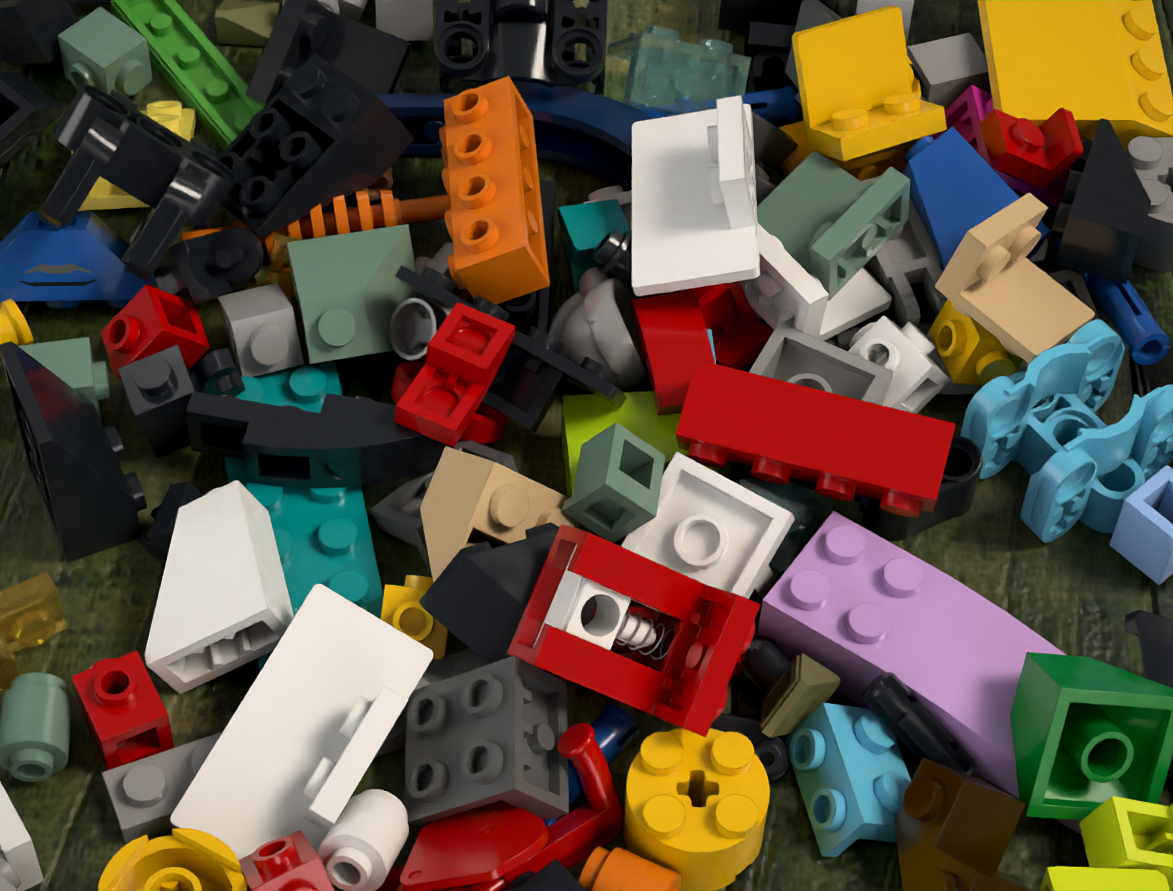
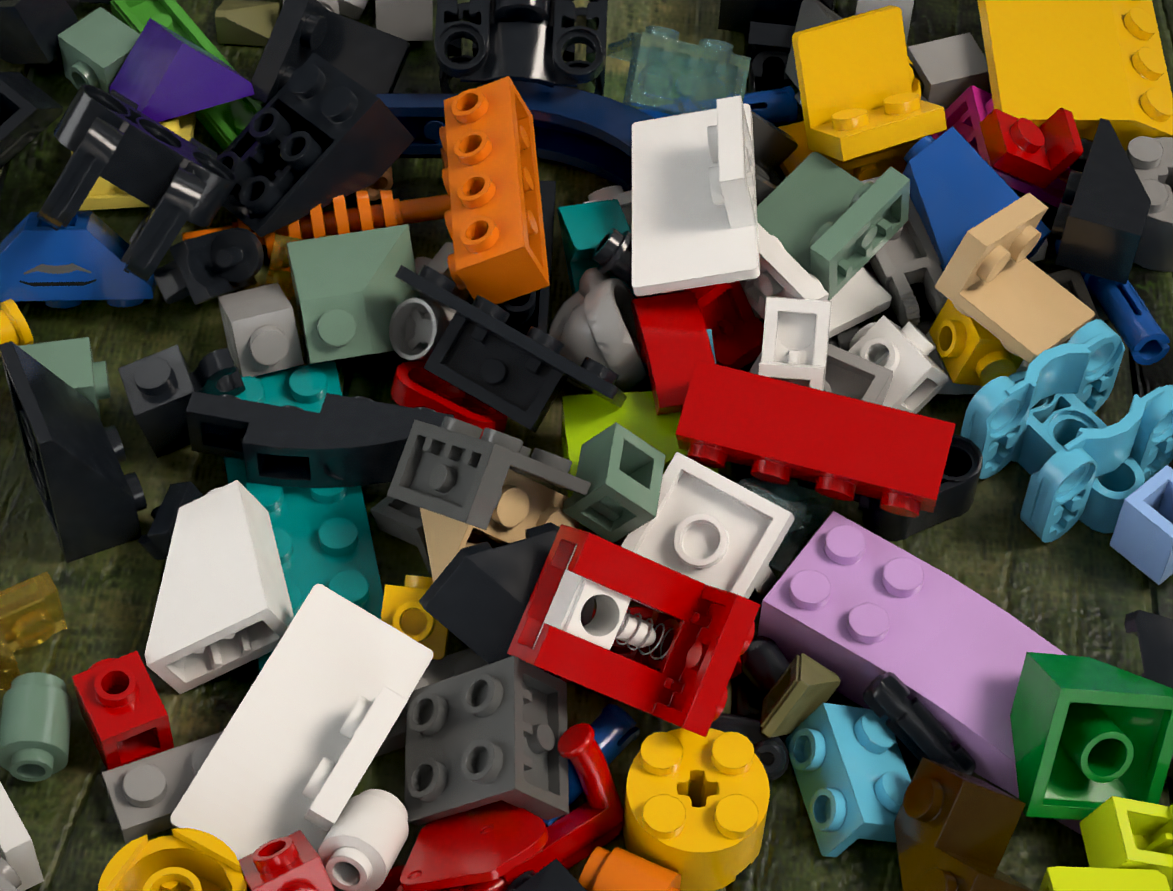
(152, 324): red brick -> none
(175, 76): none -> dark purple slope
(456, 374): red slope -> none
(464, 475): none -> dark grey bracket
(796, 340): none -> white slope

